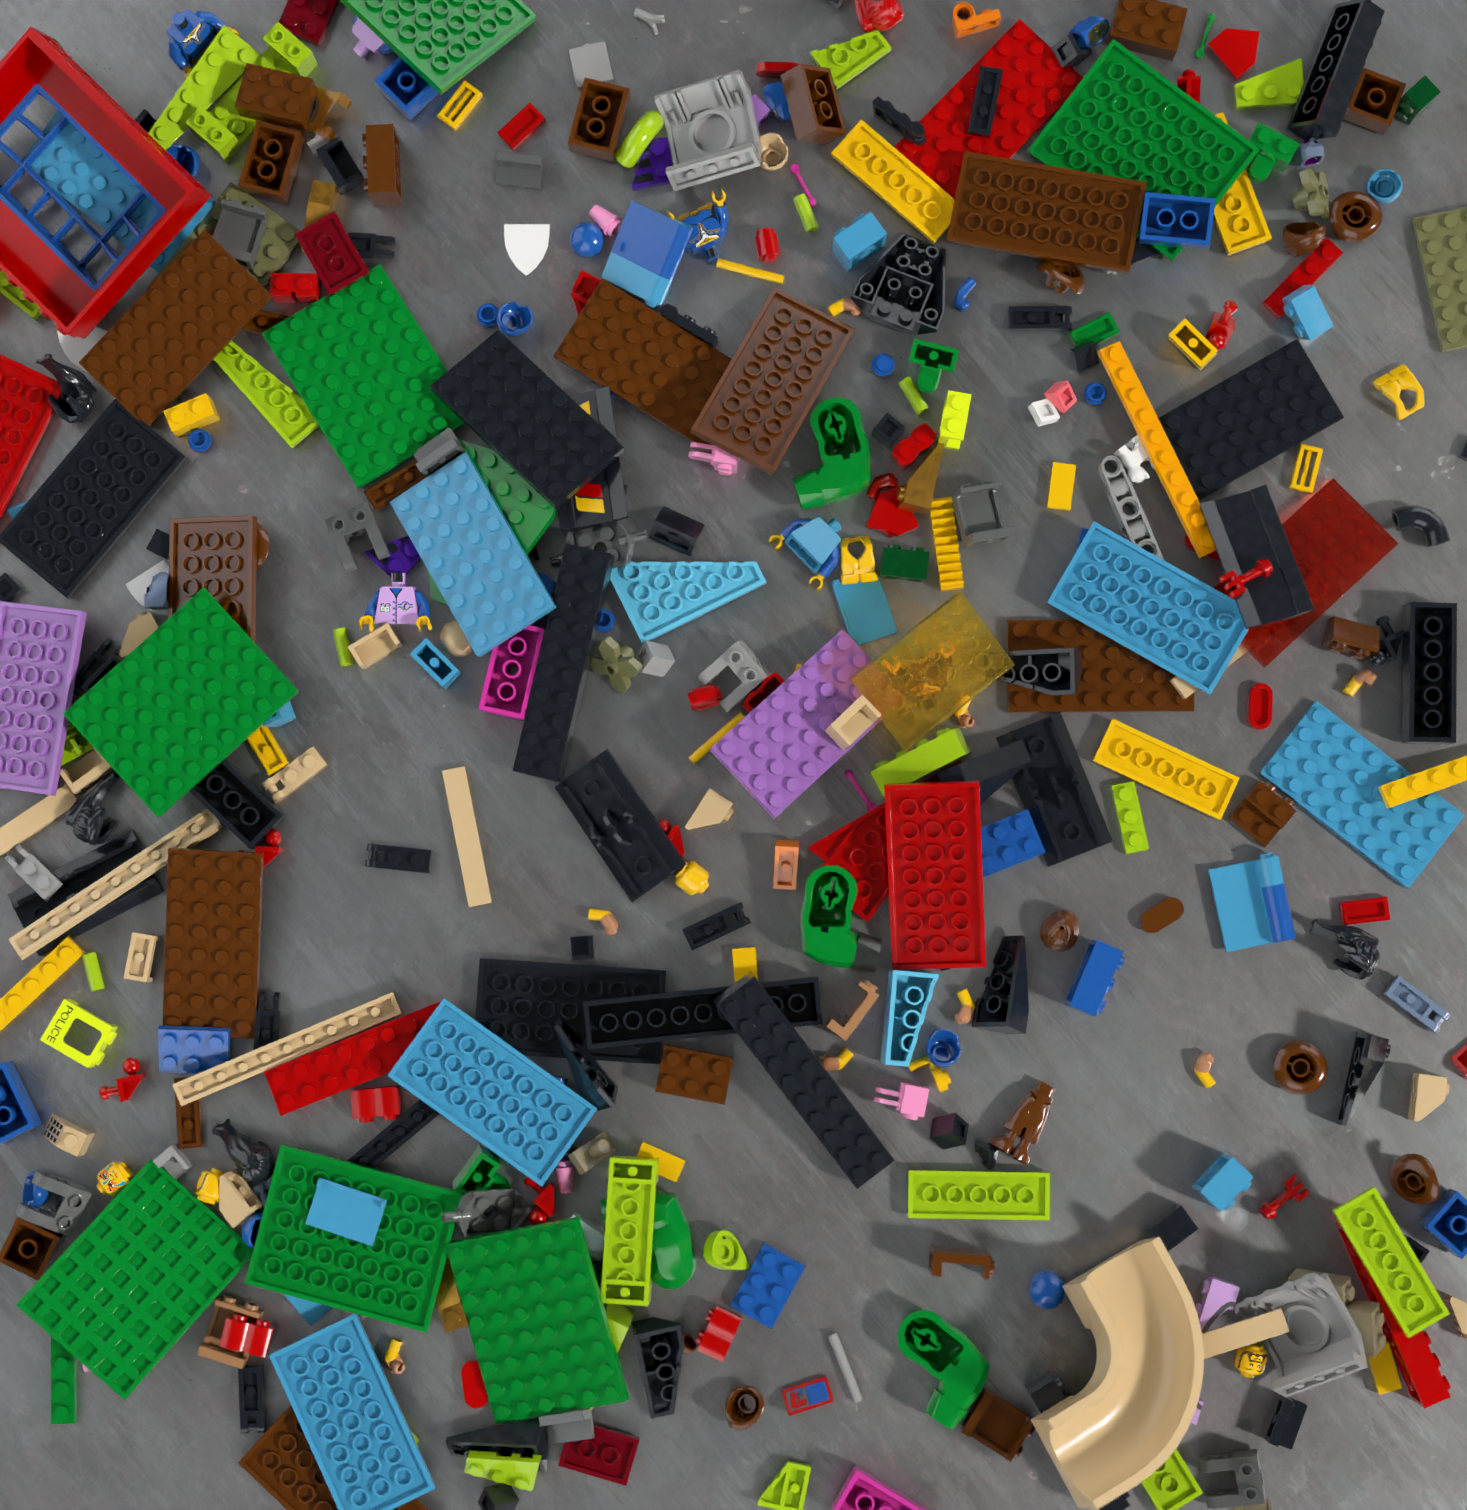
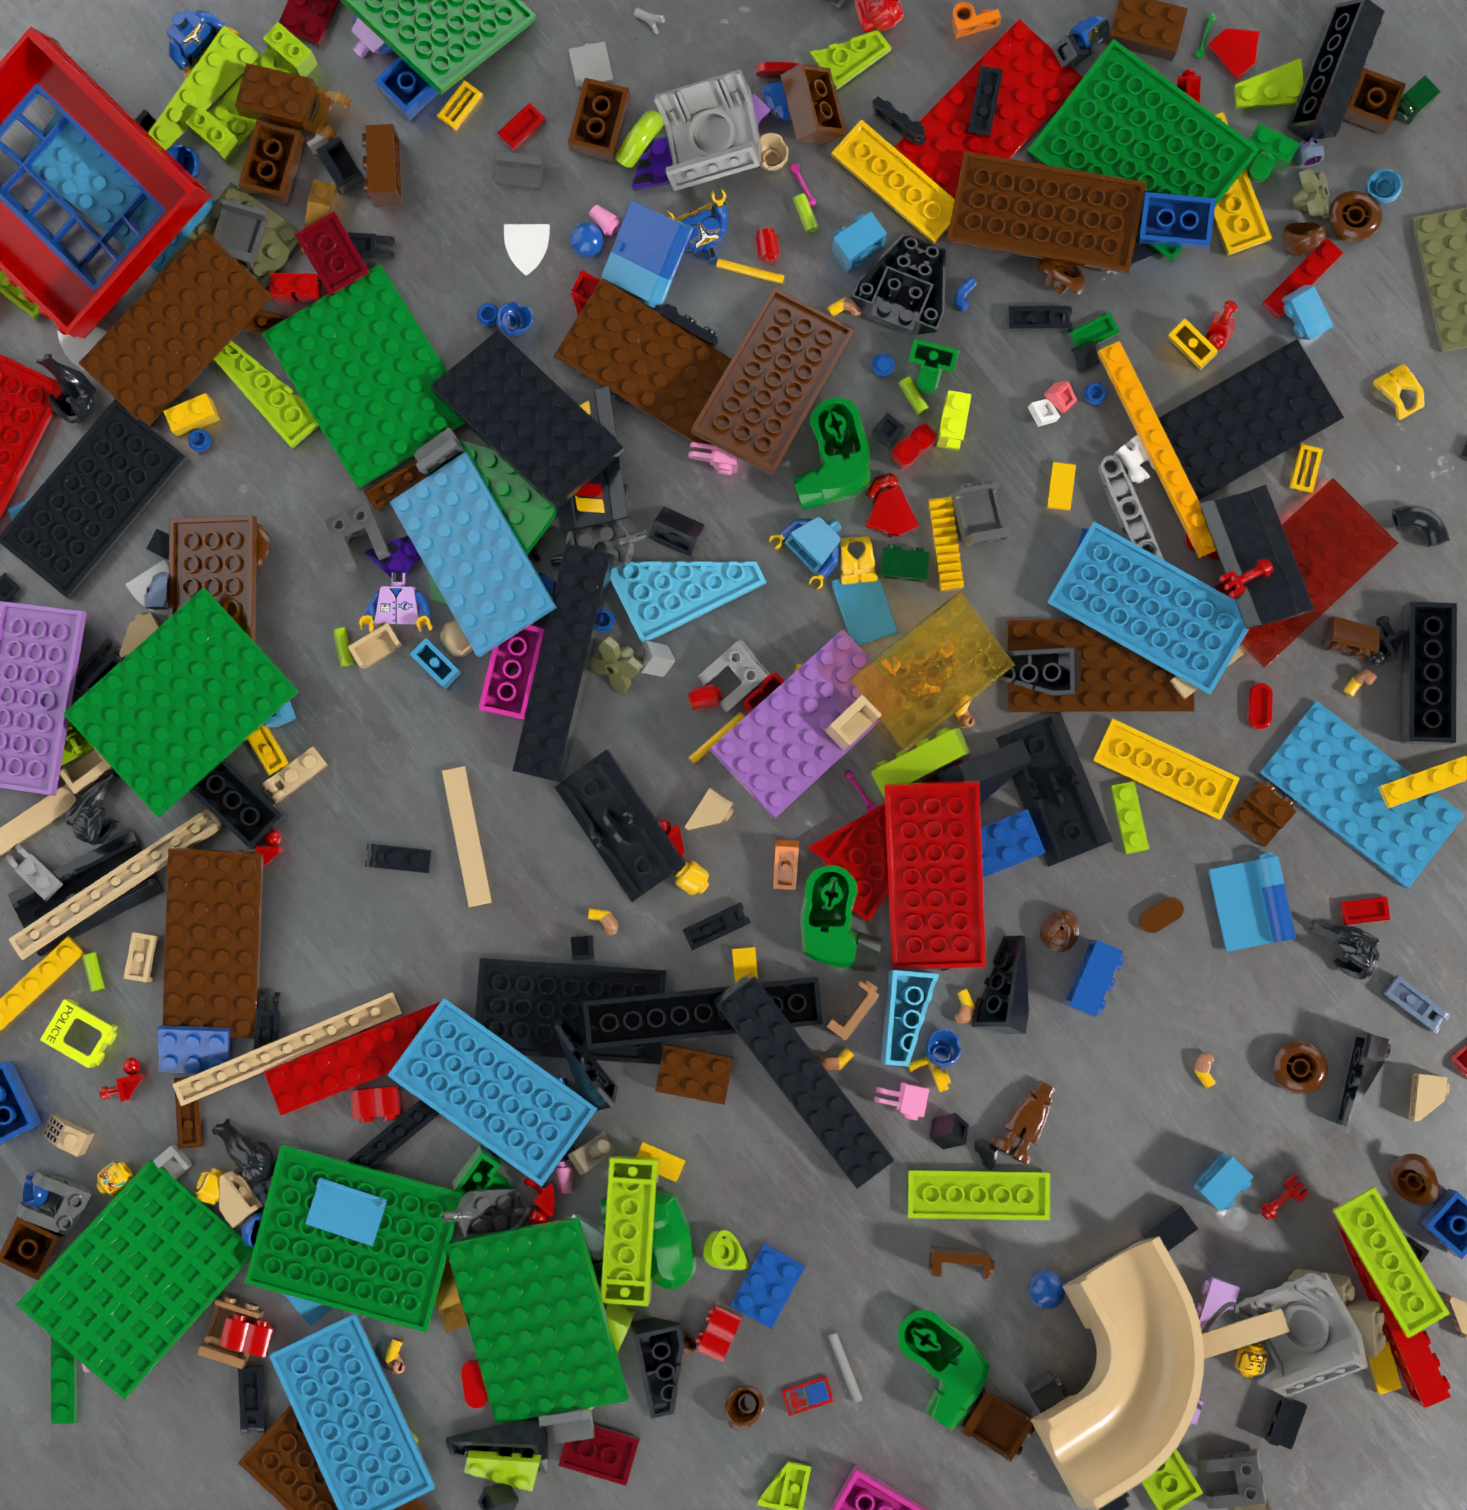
(918, 490): pearl gold slope -> none

